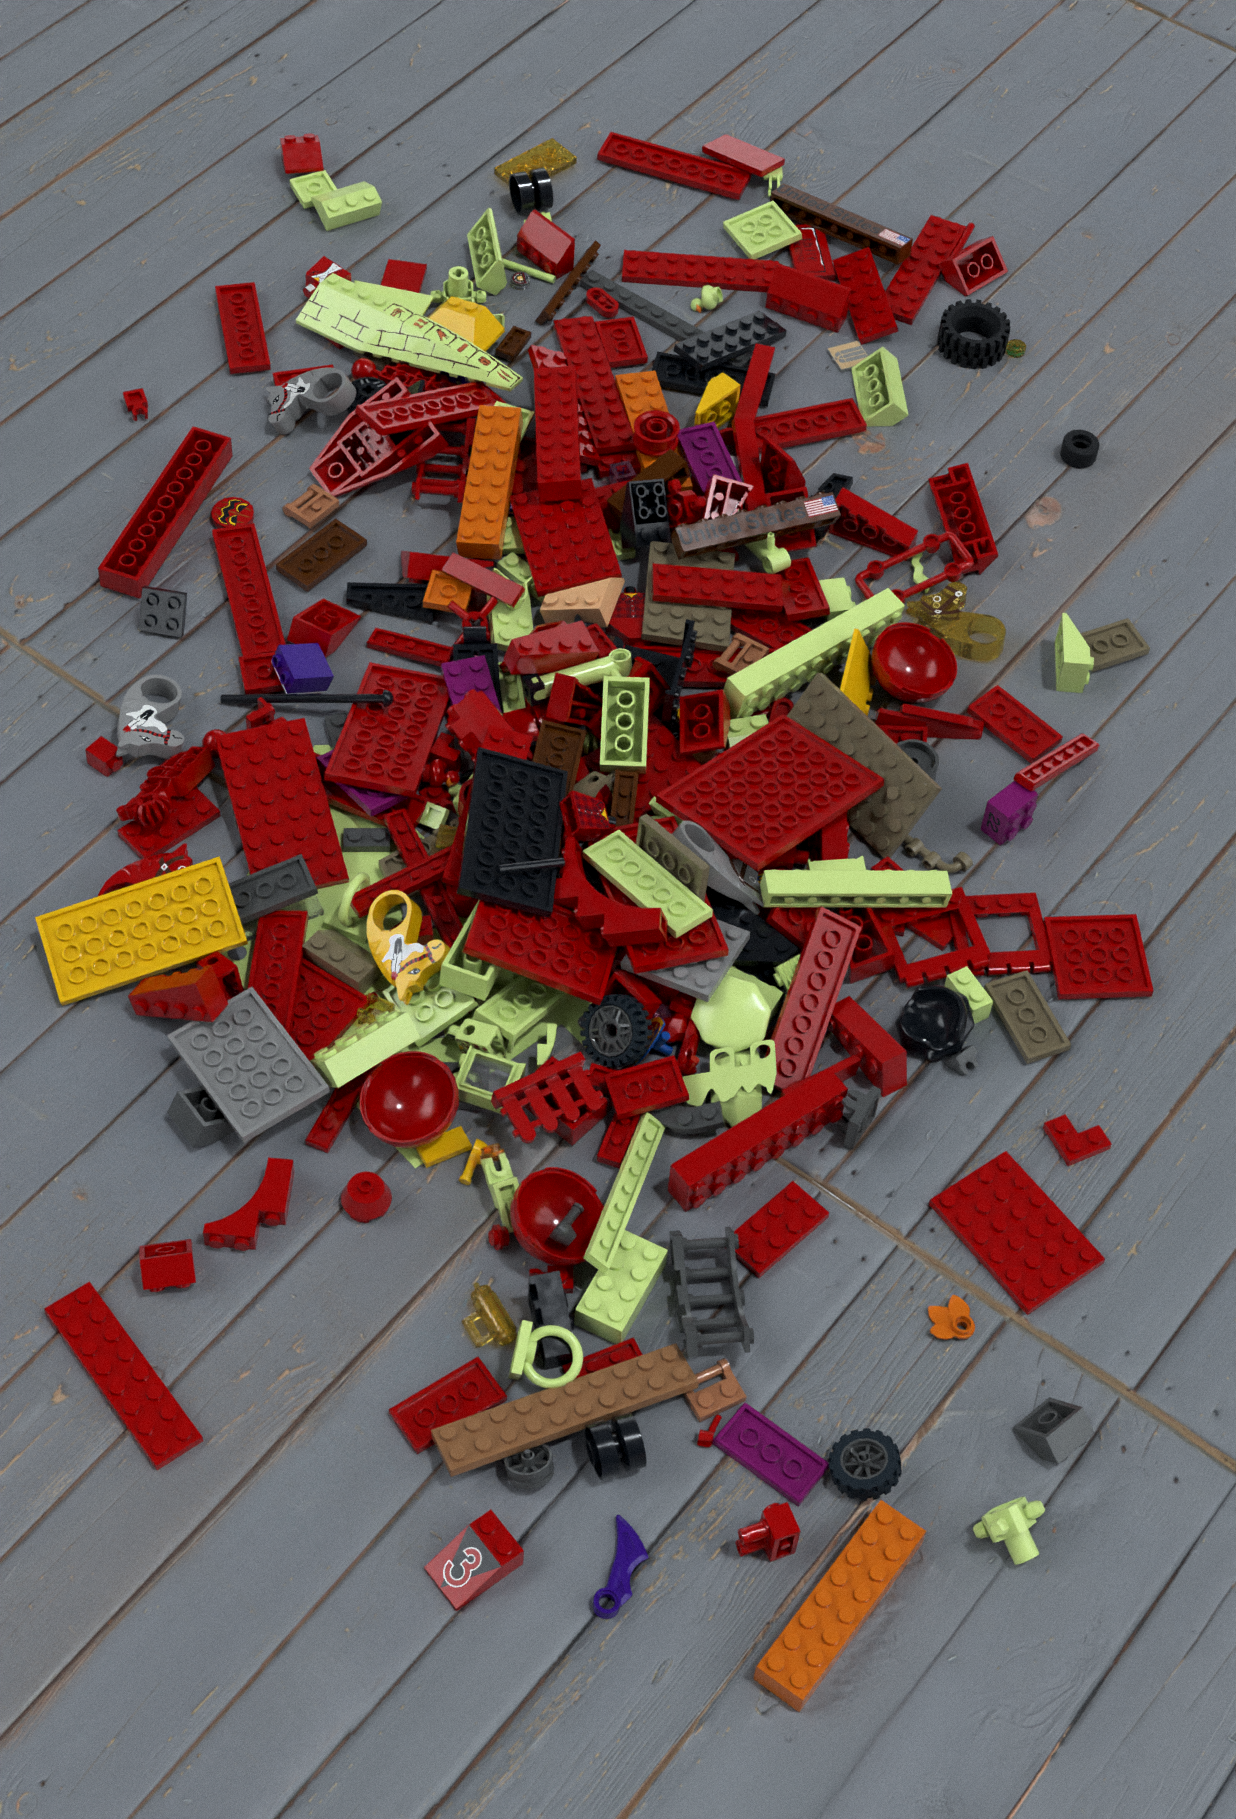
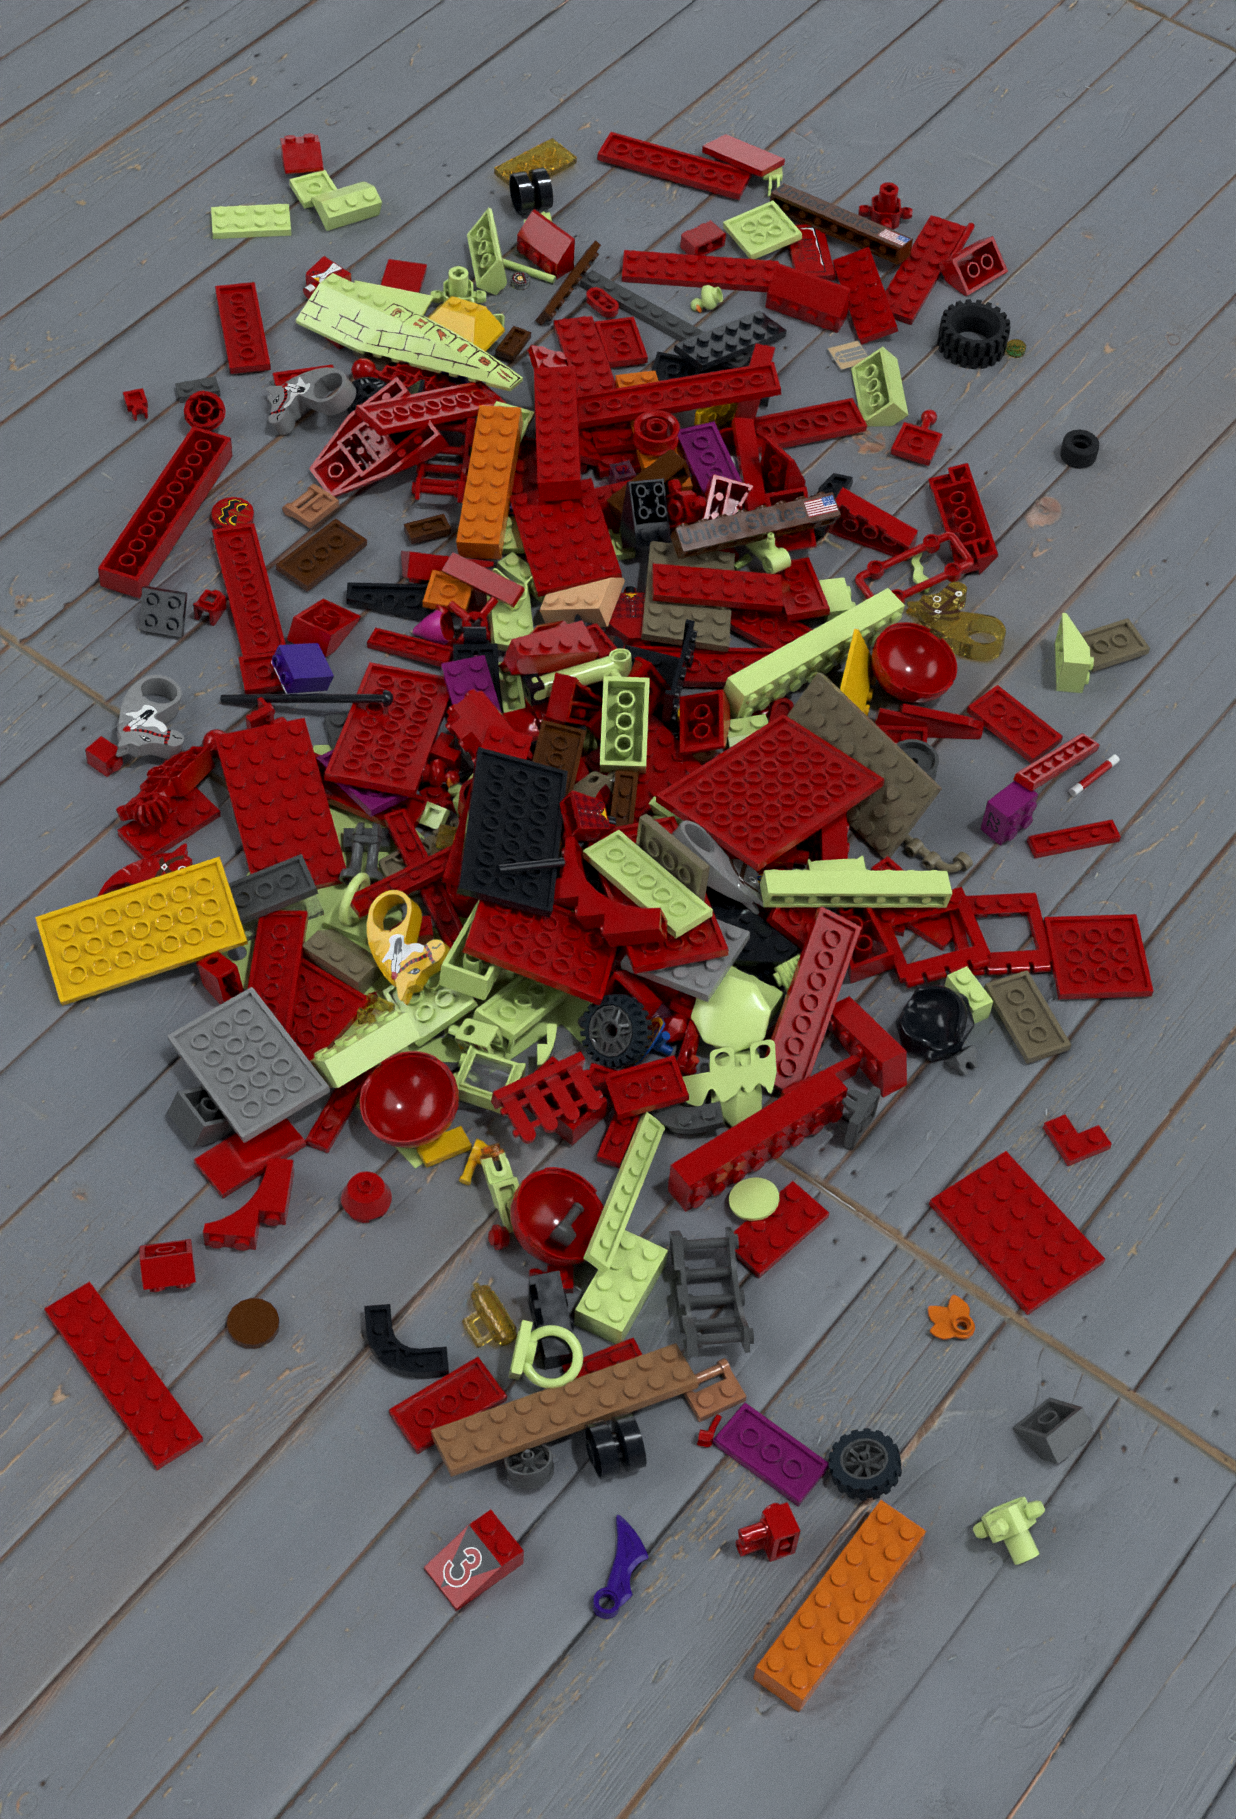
(180, 996): red wedge -> none
(187, 388): none -> dark grey plate
(204, 410): none -> red cone
(211, 602): none -> red window
(237, 1163): none -> red tile
(251, 221): none -> yellowish green plate
(253, 1323): none -> reddish brown tile
(360, 843): none -> dark grey piece
(394, 1354): none -> black plate
(427, 528): none -> reddish brown plate
(437, 627): none -> dark pink hat
(679, 394): none -> red plate
(703, 239): none -> red brick
(742, 562): none -> yellowish green piece
(751, 653): nougat plate -> none
(754, 1199): none -> yellowish green piece
(886, 207): none -> red piece
(918, 442): none -> red plate
(1073, 838): none -> red tile
(1094, 775): none -> red bar

